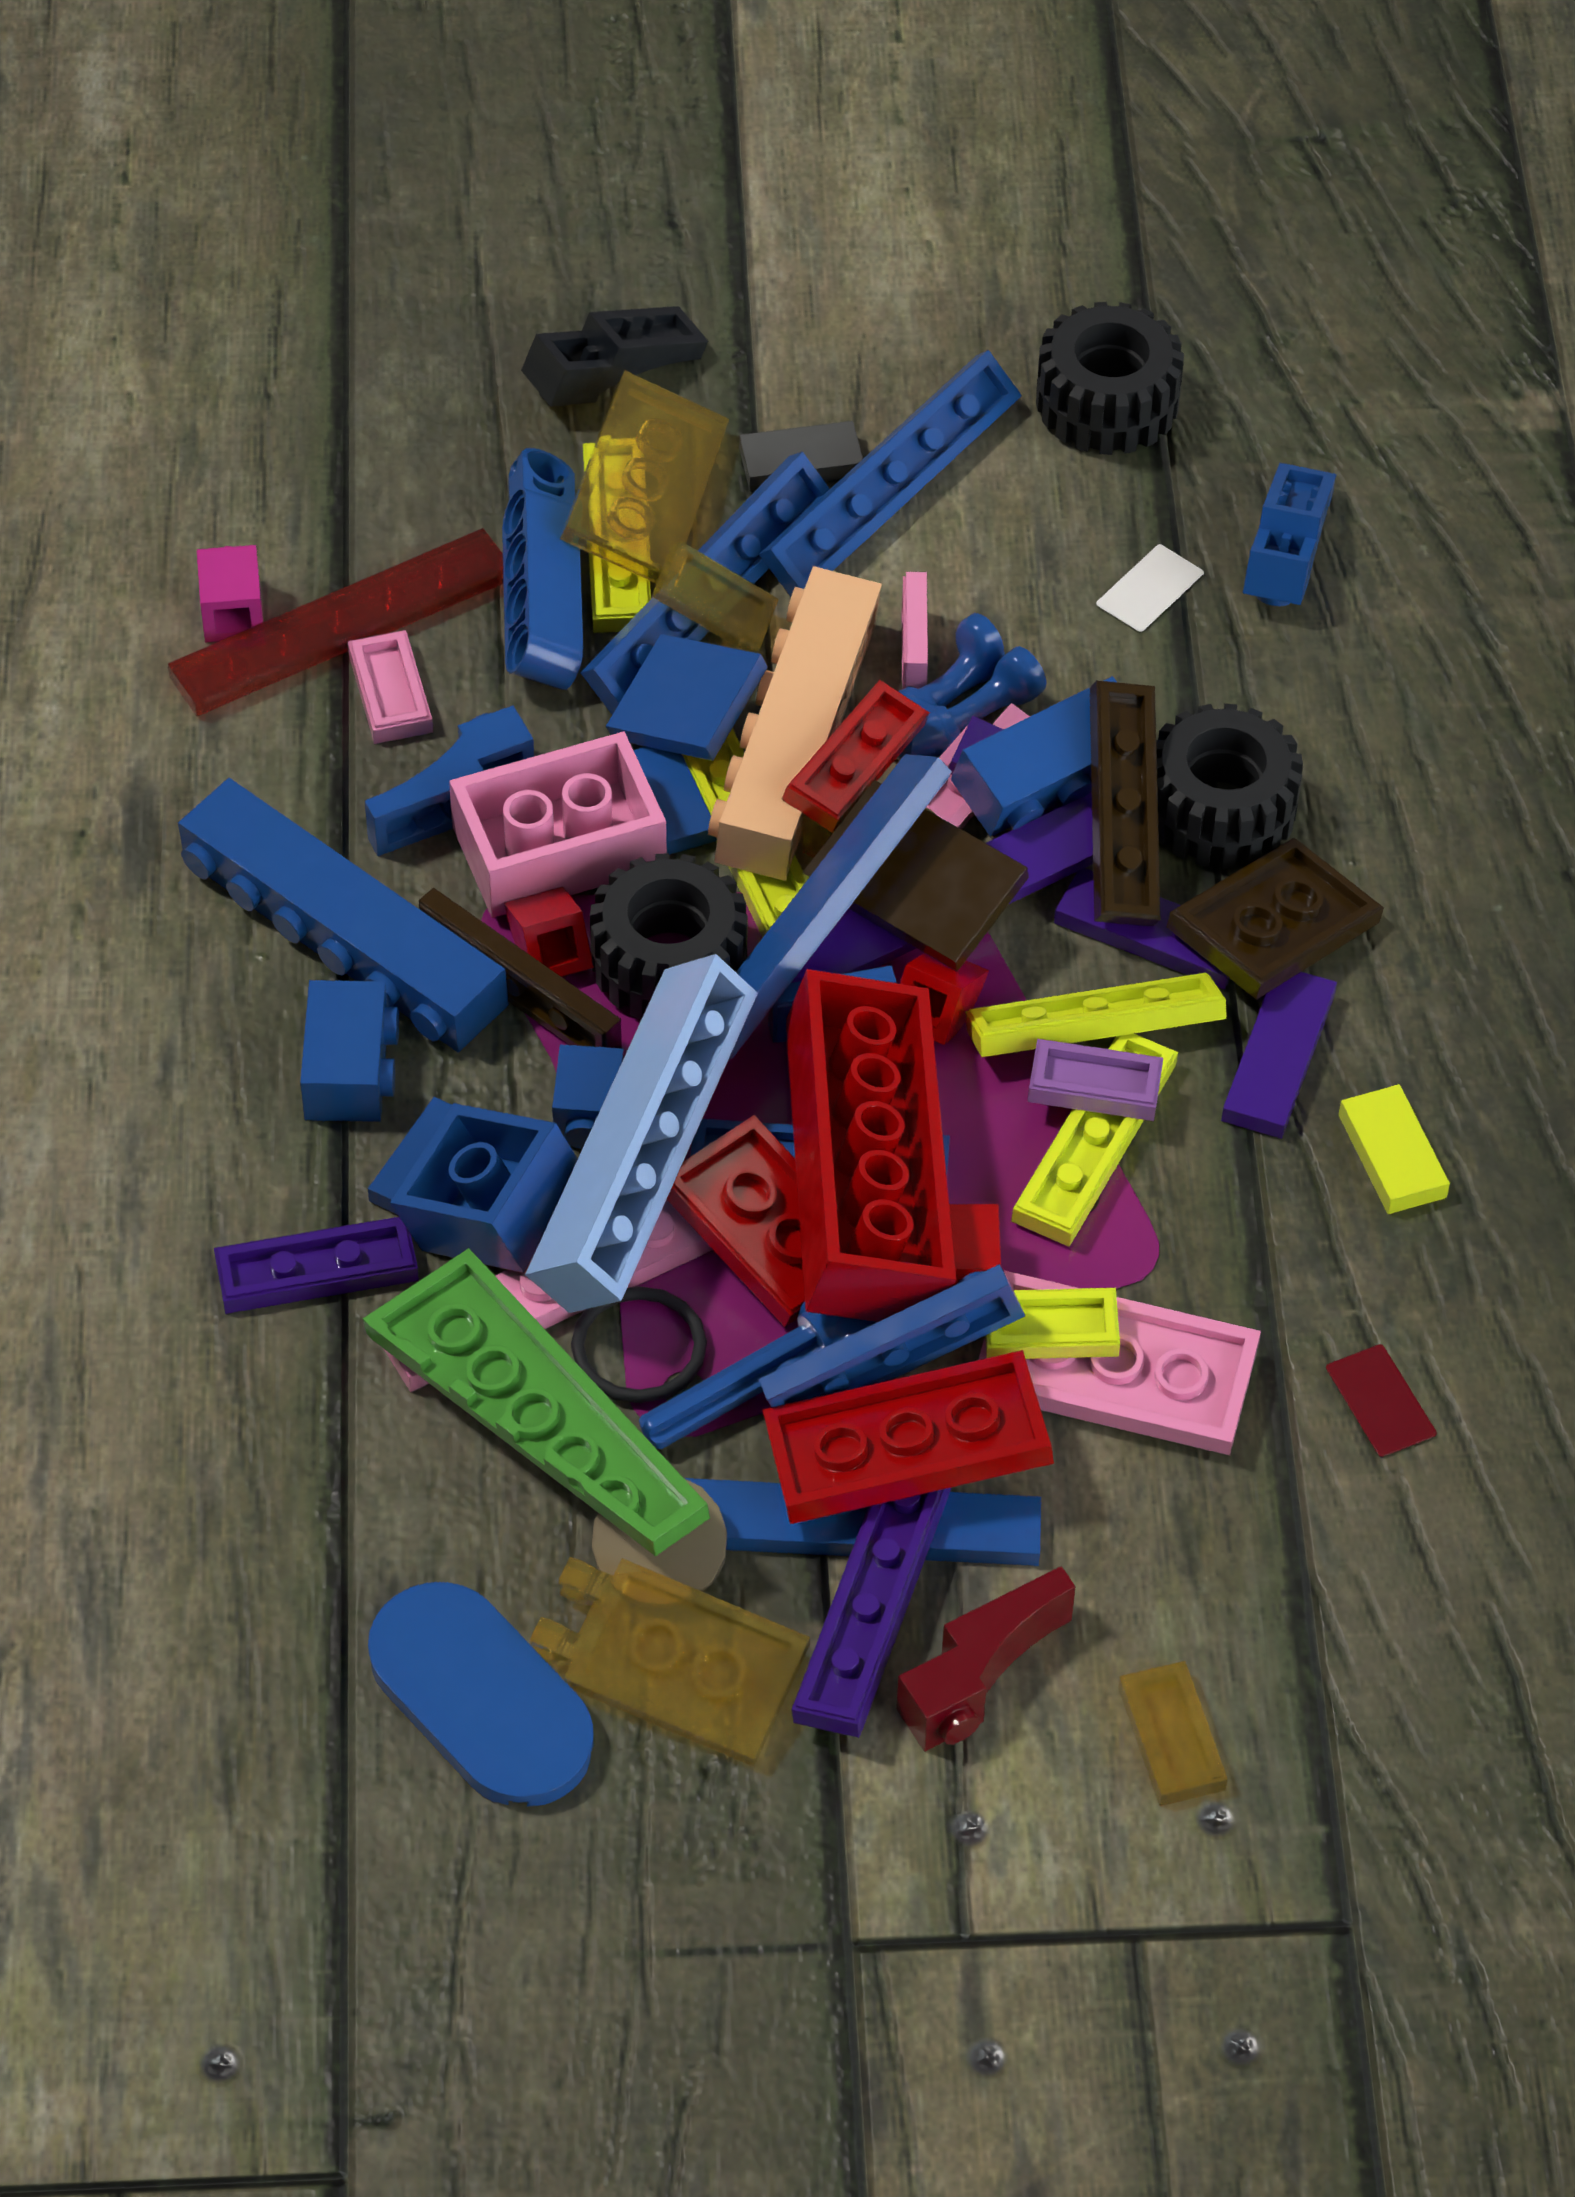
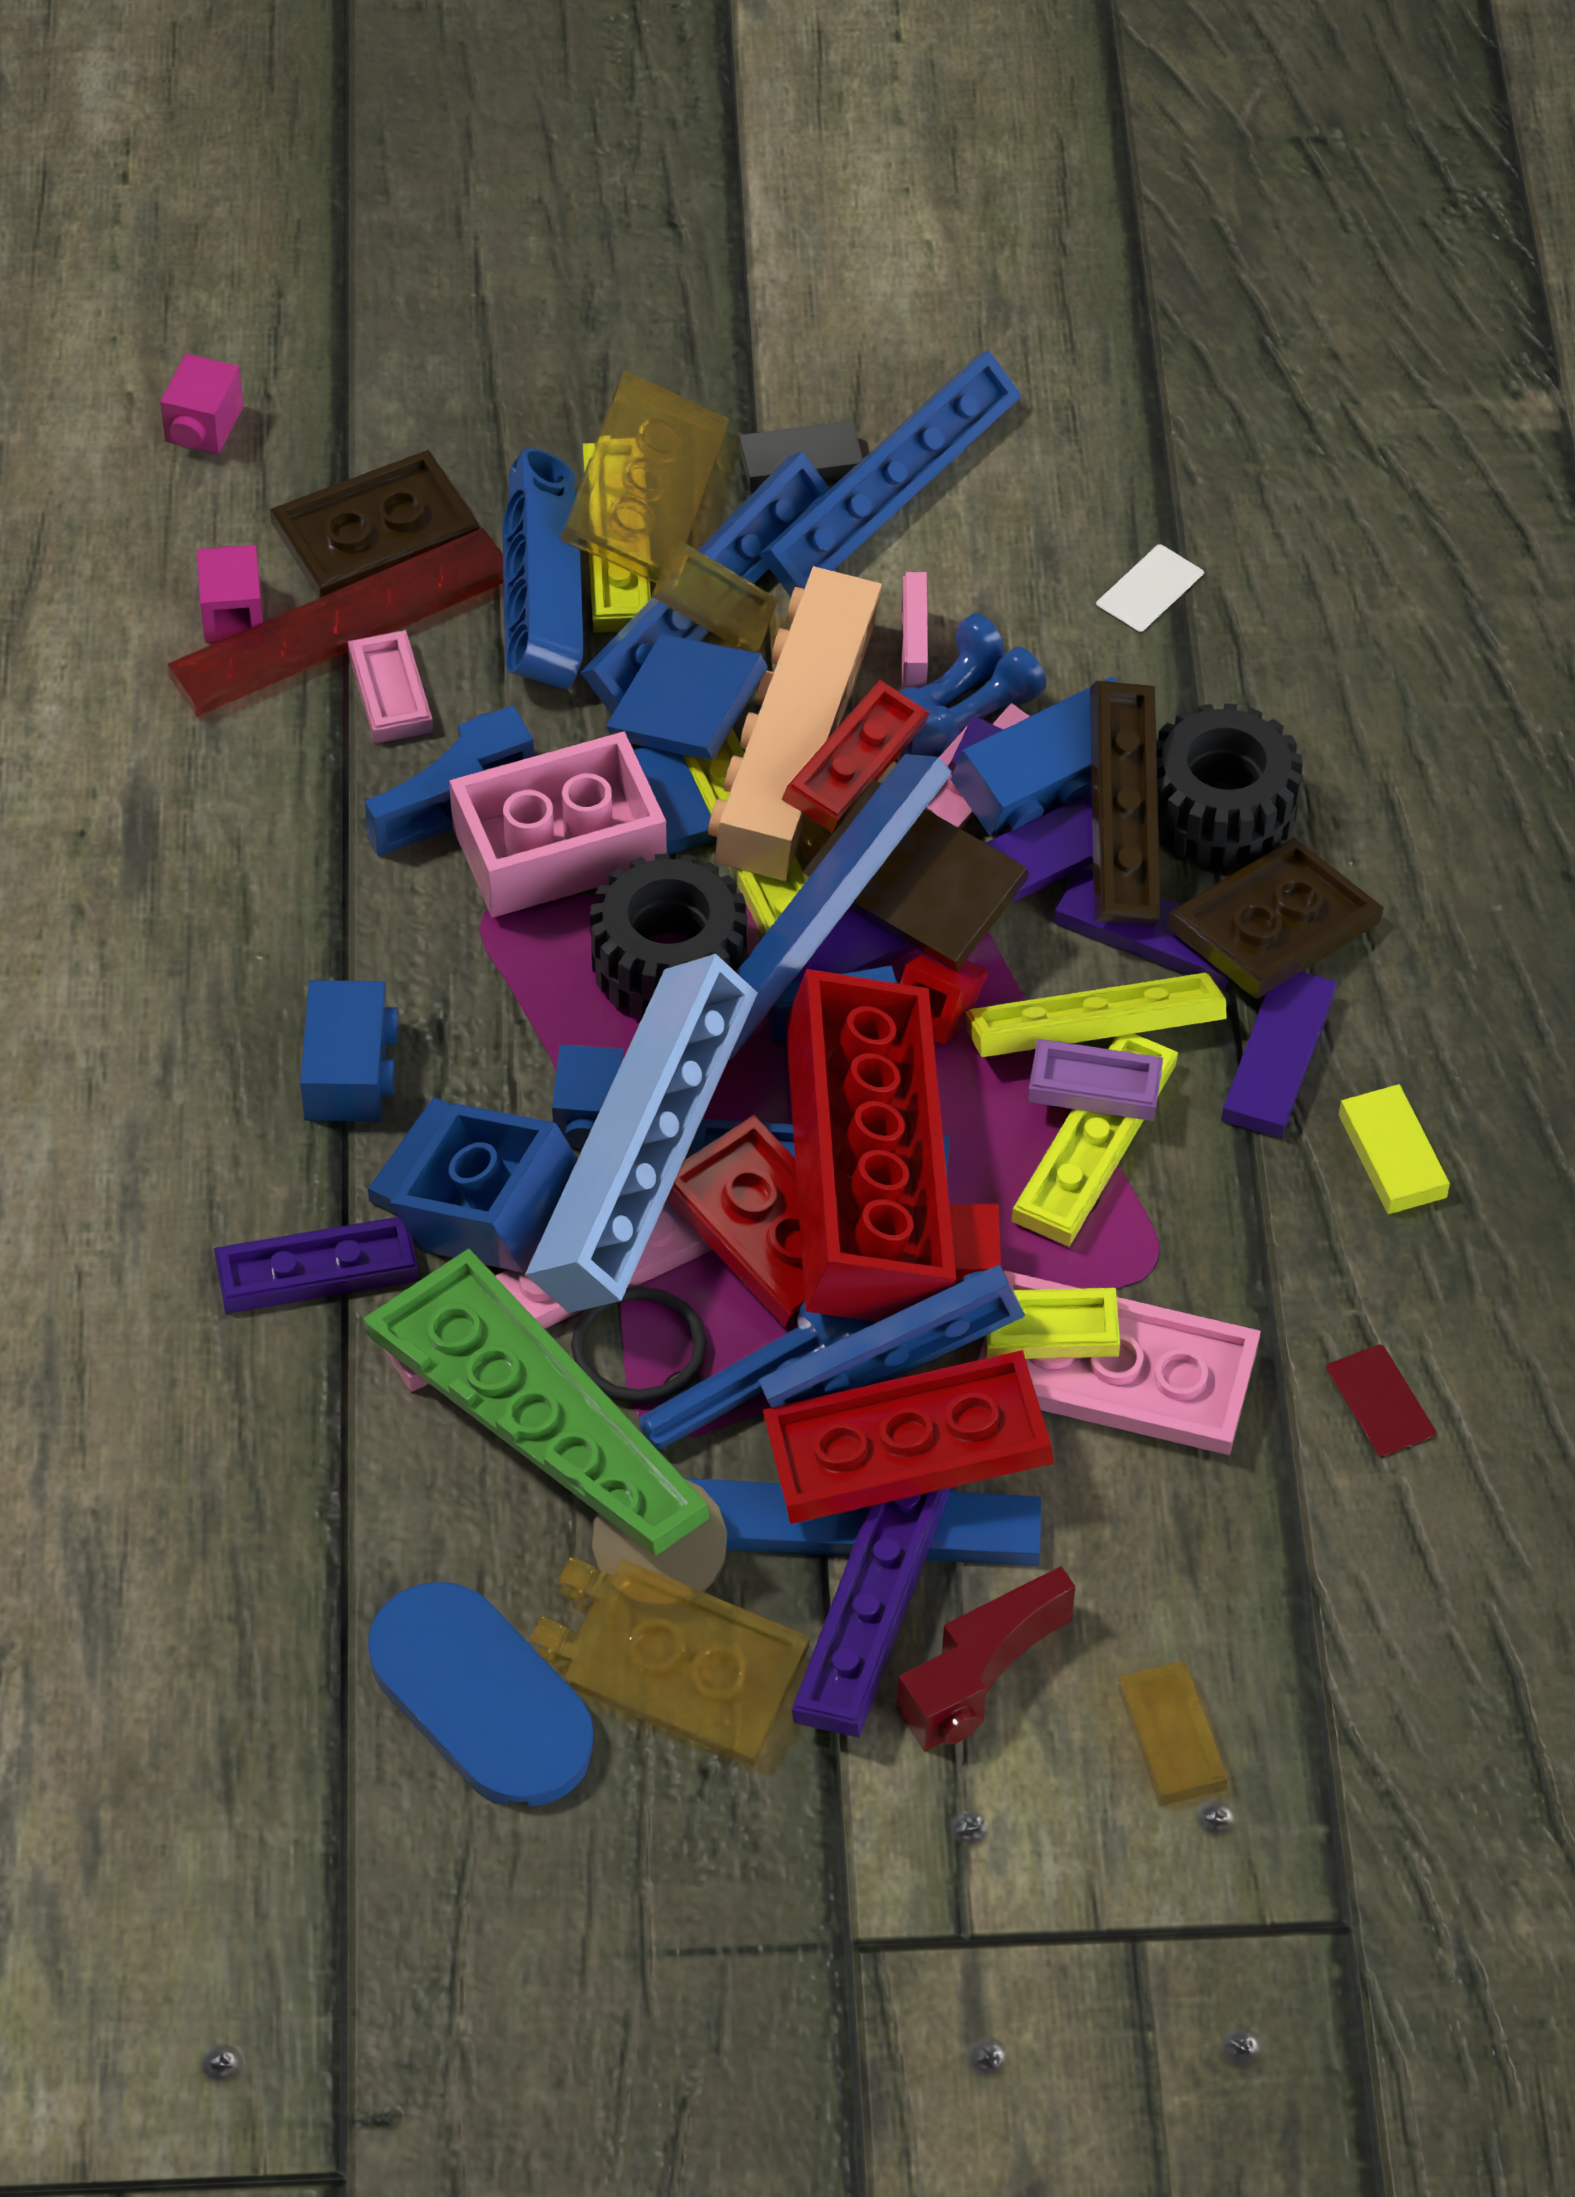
(202, 403): none -> dark pink brick
(342, 914): blue brick -> none
(372, 522): none -> dark brown tile
(529, 982): dark brown tile -> none
(551, 930): red brick -> none
(584, 363): black slope -> none
(1109, 377): black tyre -> none
(1288, 535): blue slope -> none

